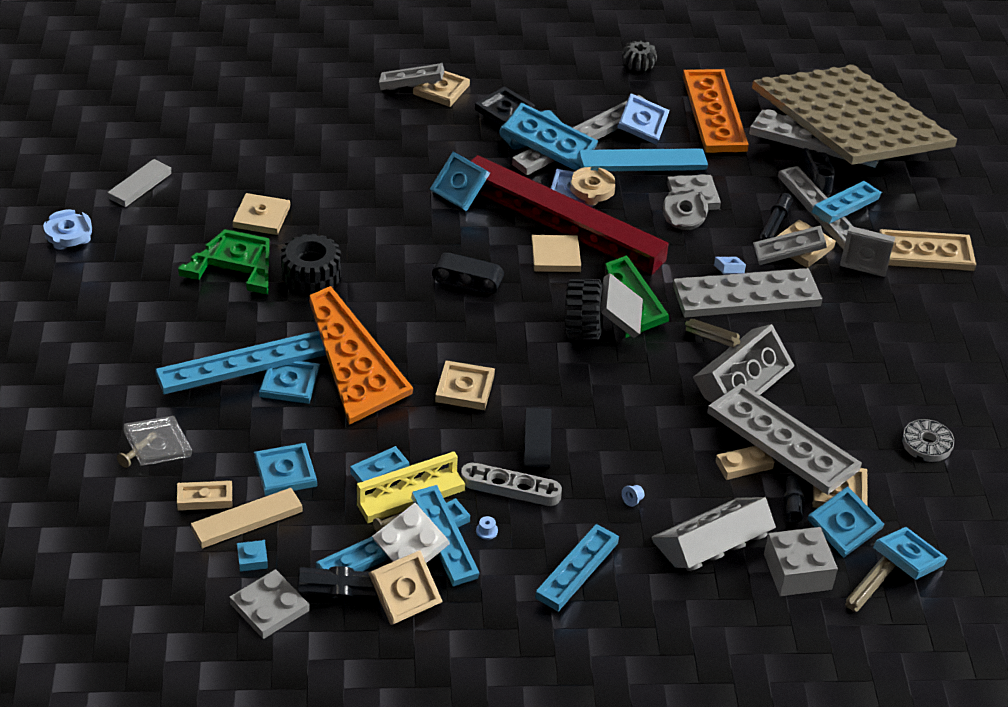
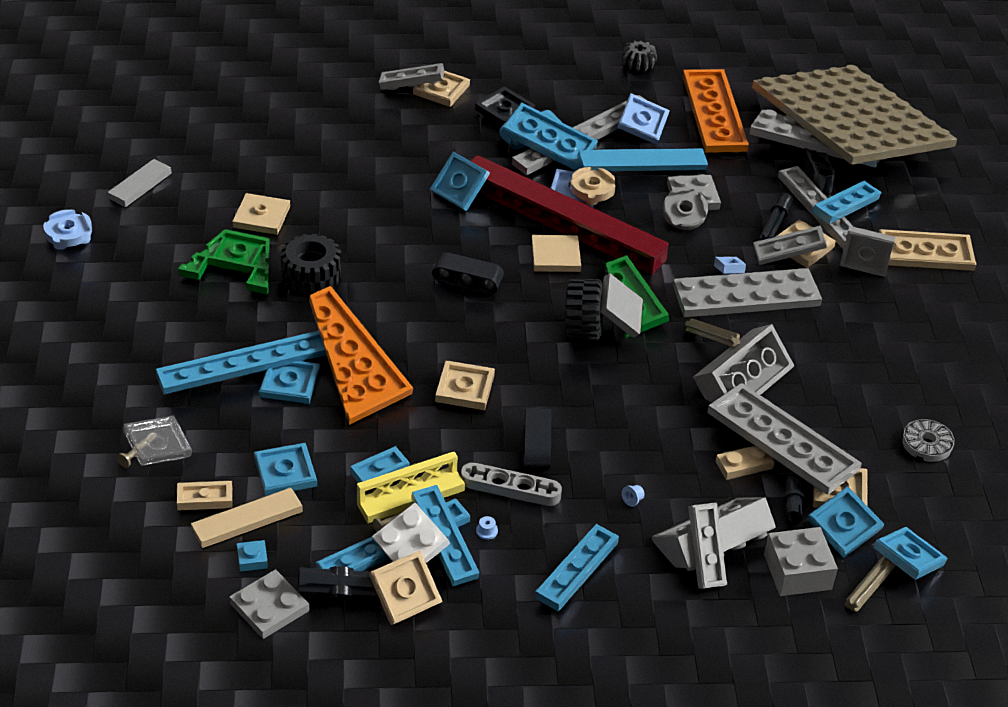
(707, 545): none -> light grey tile

